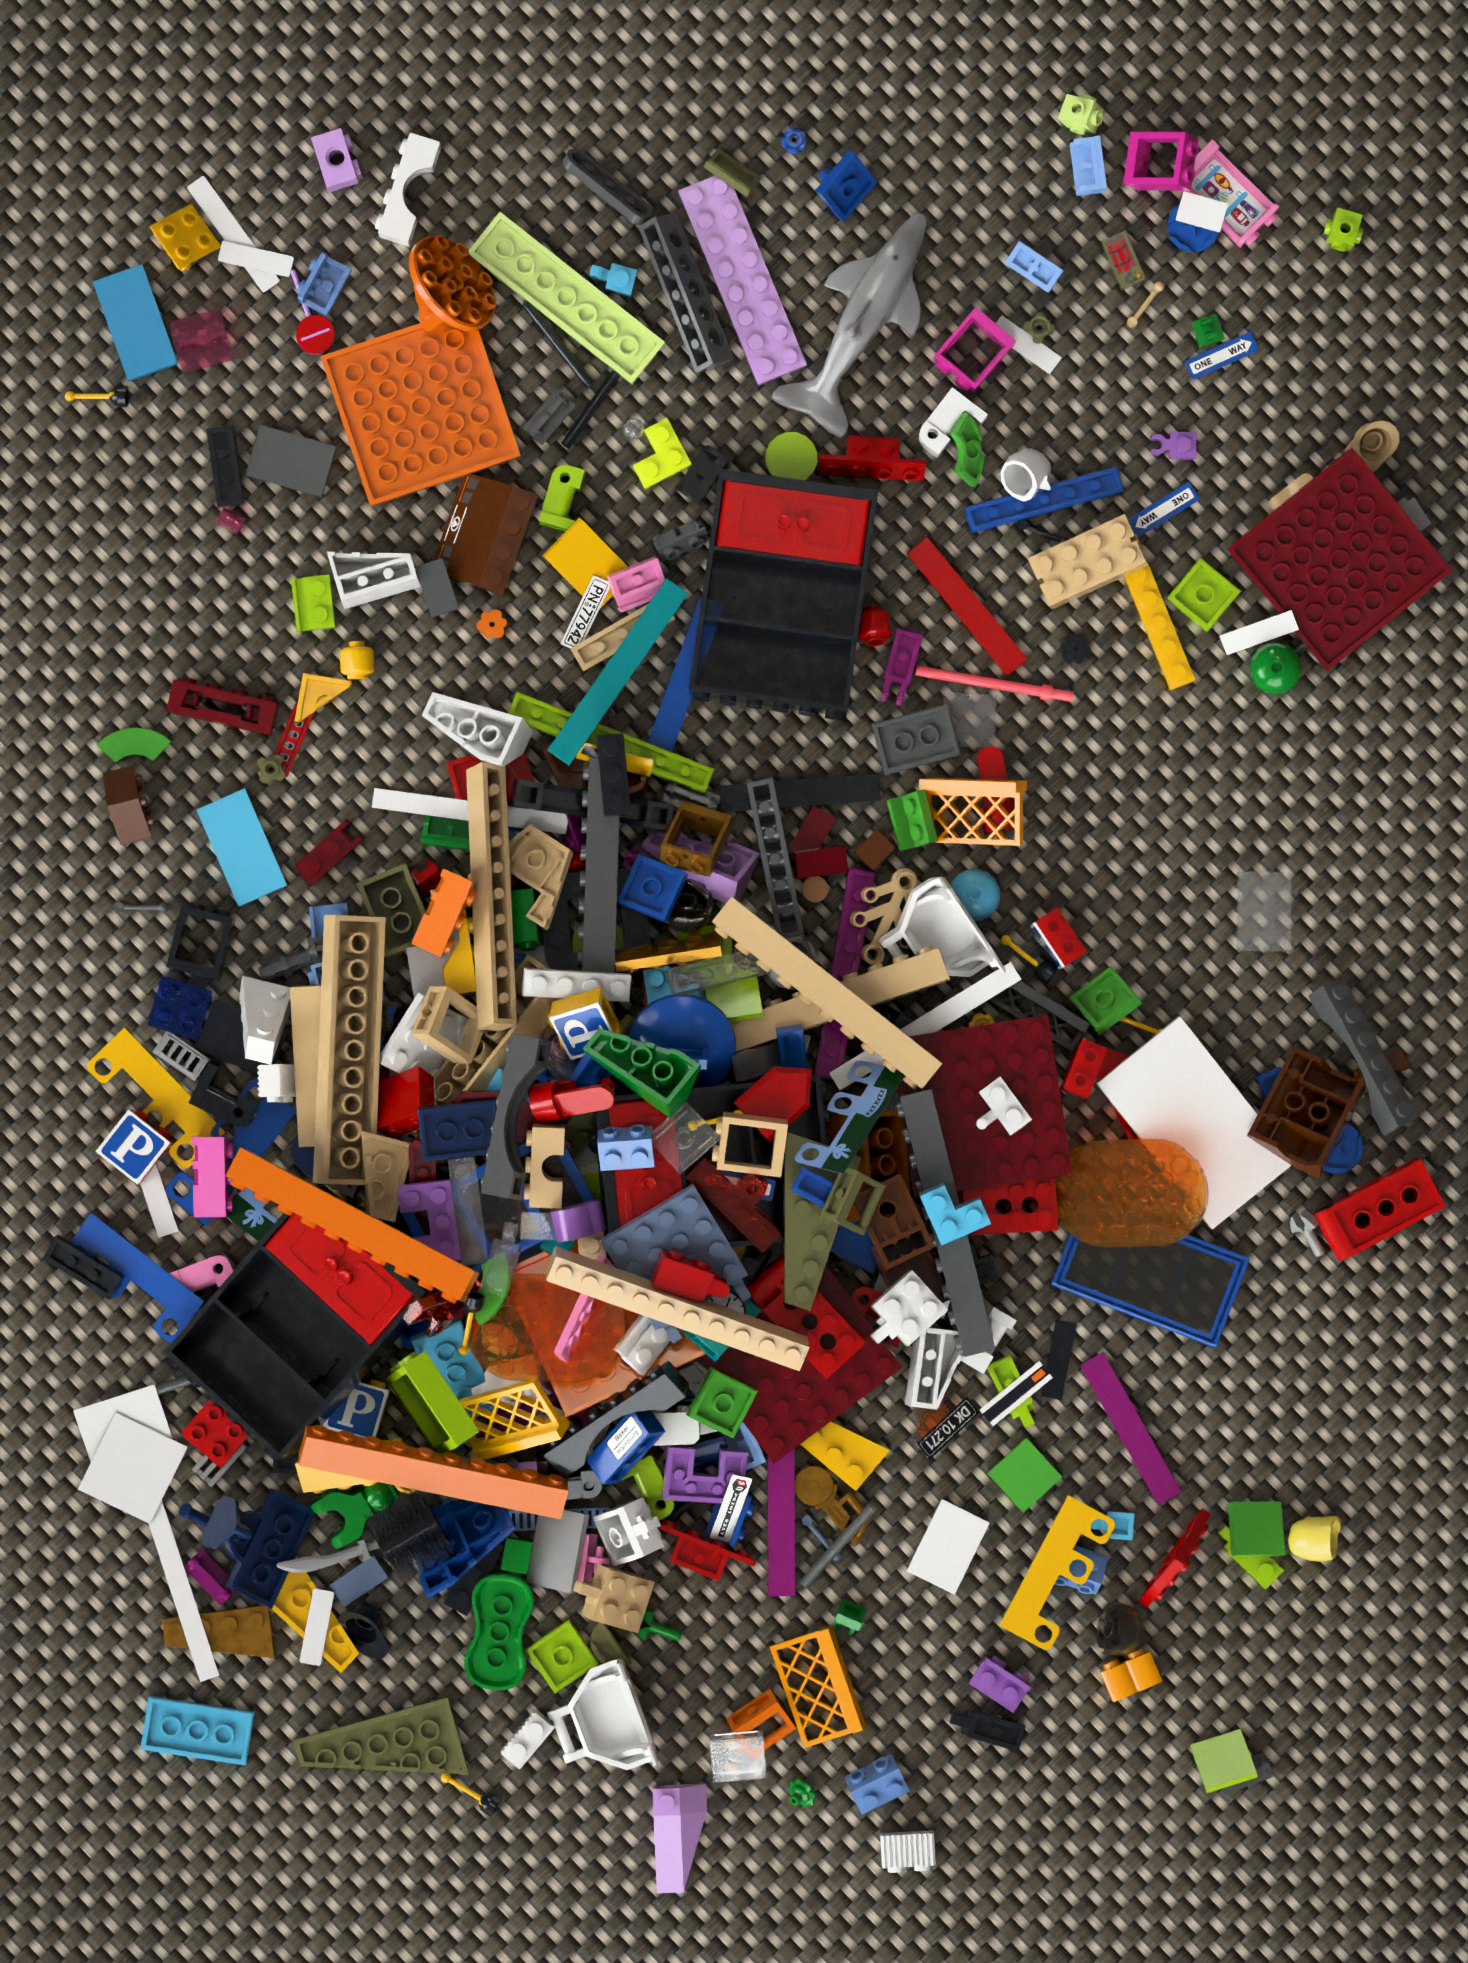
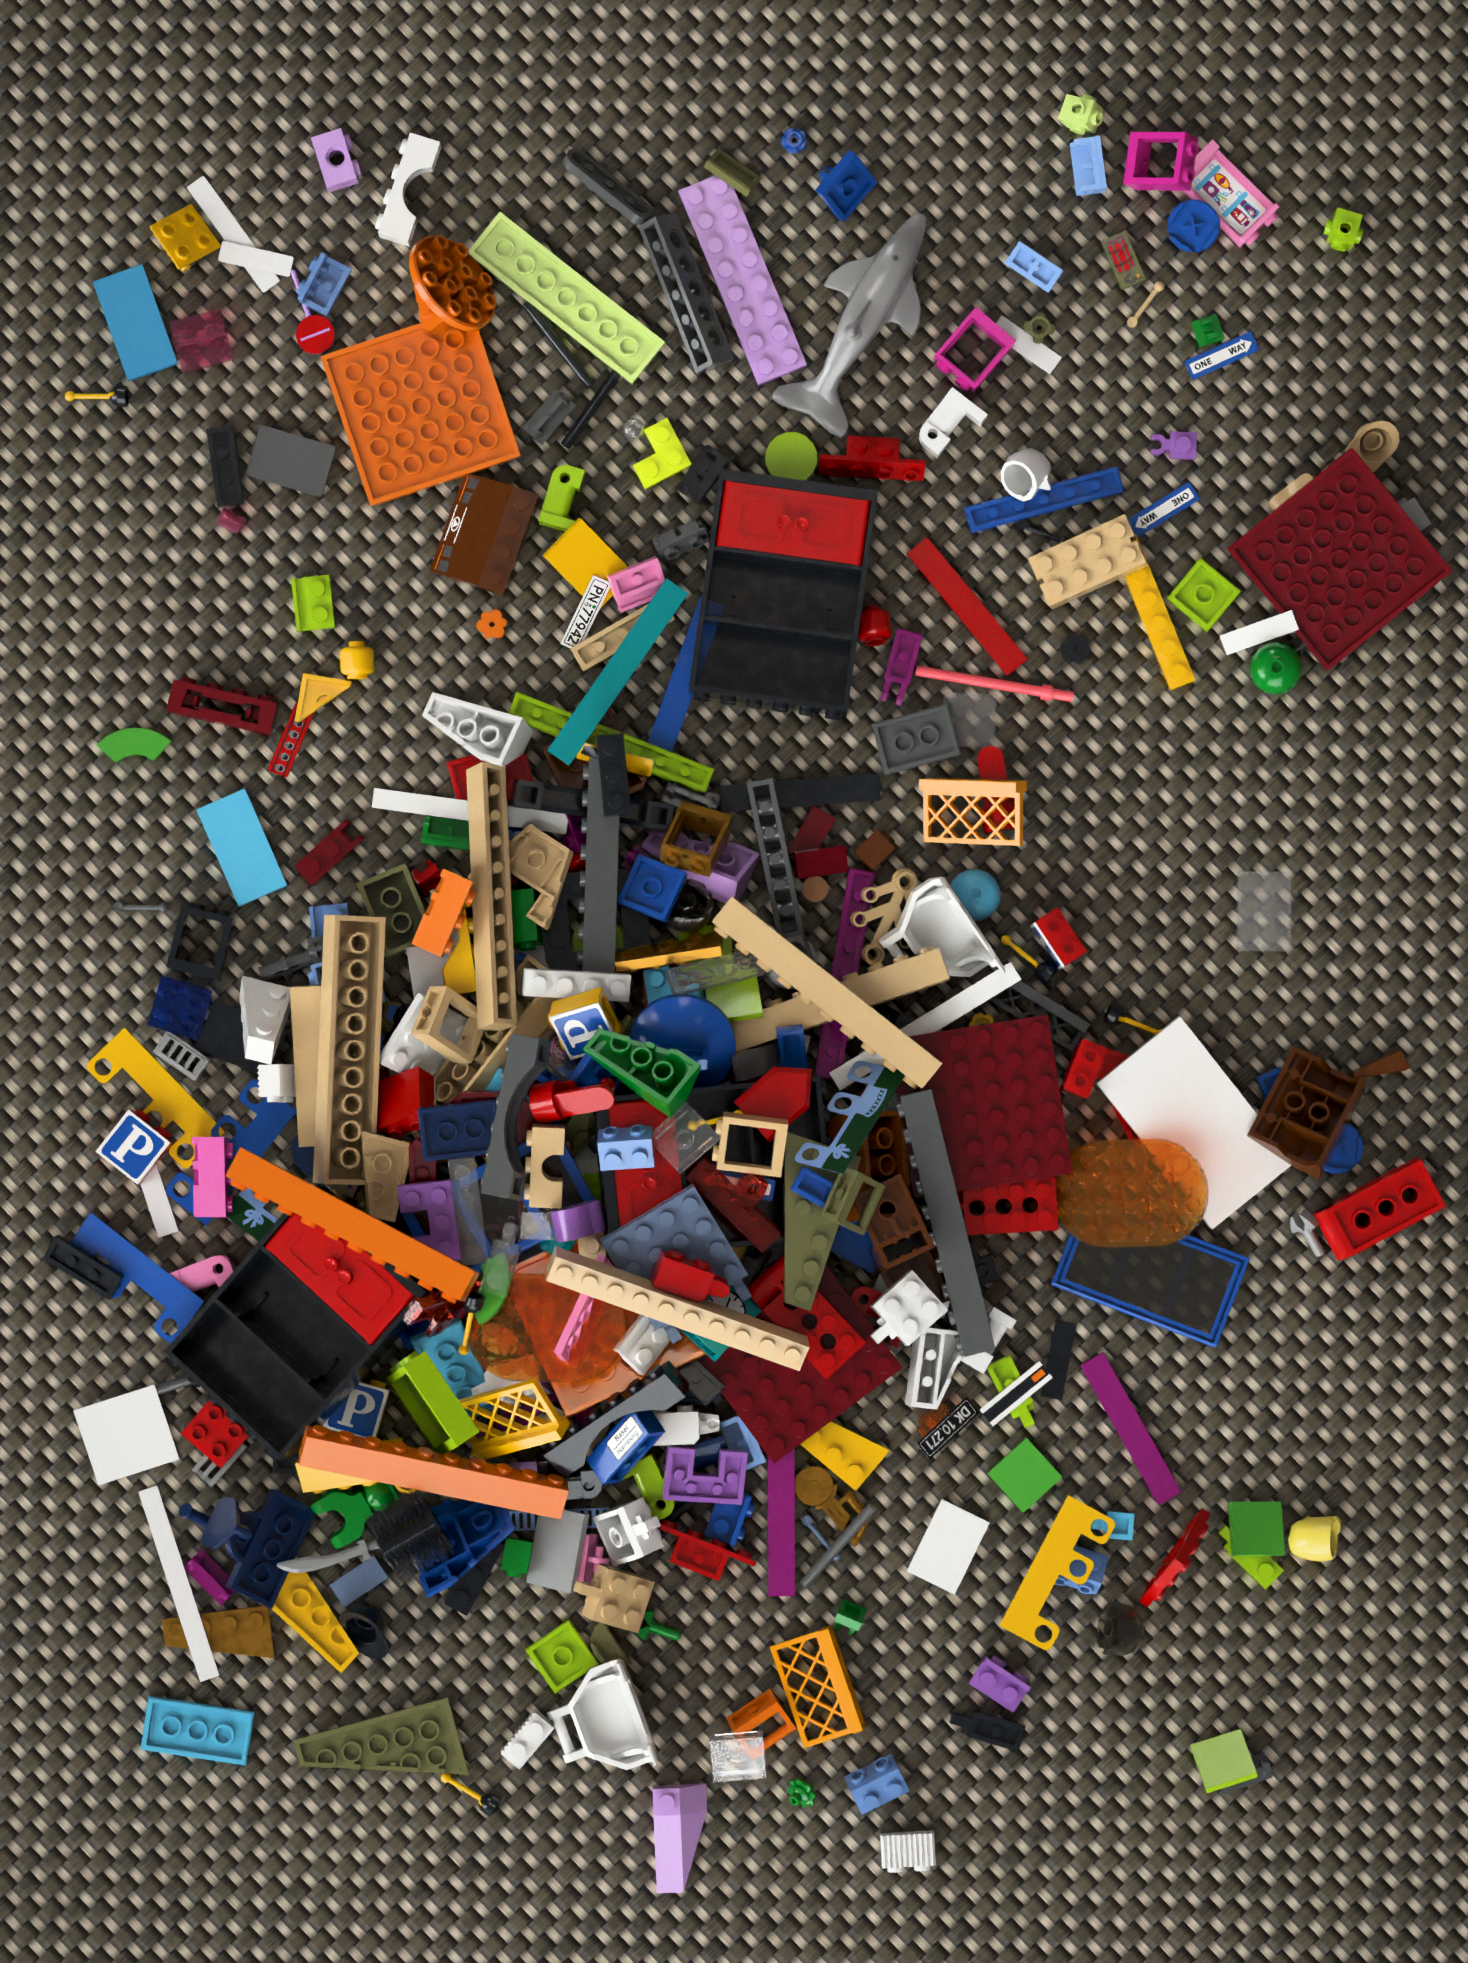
(128, 804): reddish brown brick -> none
(132, 1468): white sticker -> none
(220, 1102): black piece -> none
(274, 762): olive plate -> none
(316, 1627): white sticker -> none
(372, 576): white wedge -> none
(436, 587): dark grey hinge -> none
(501, 1611): green plate -> none
(618, 278): medium azure plate -> none
(722, 1402): bright green tile -> none
(731, 1508): white sticker -> none
(912, 820): bright green bracket -> none
(949, 1220): medium azure brick -> none
(968, 443): bright green tile -> none
(1003, 1106): white plate -> none
(1105, 1000): bright green tile -> none
(1130, 1675): light orange brick -> none
(1201, 211): white sticker -> none
(1387, 1096): dark grey arch -> none

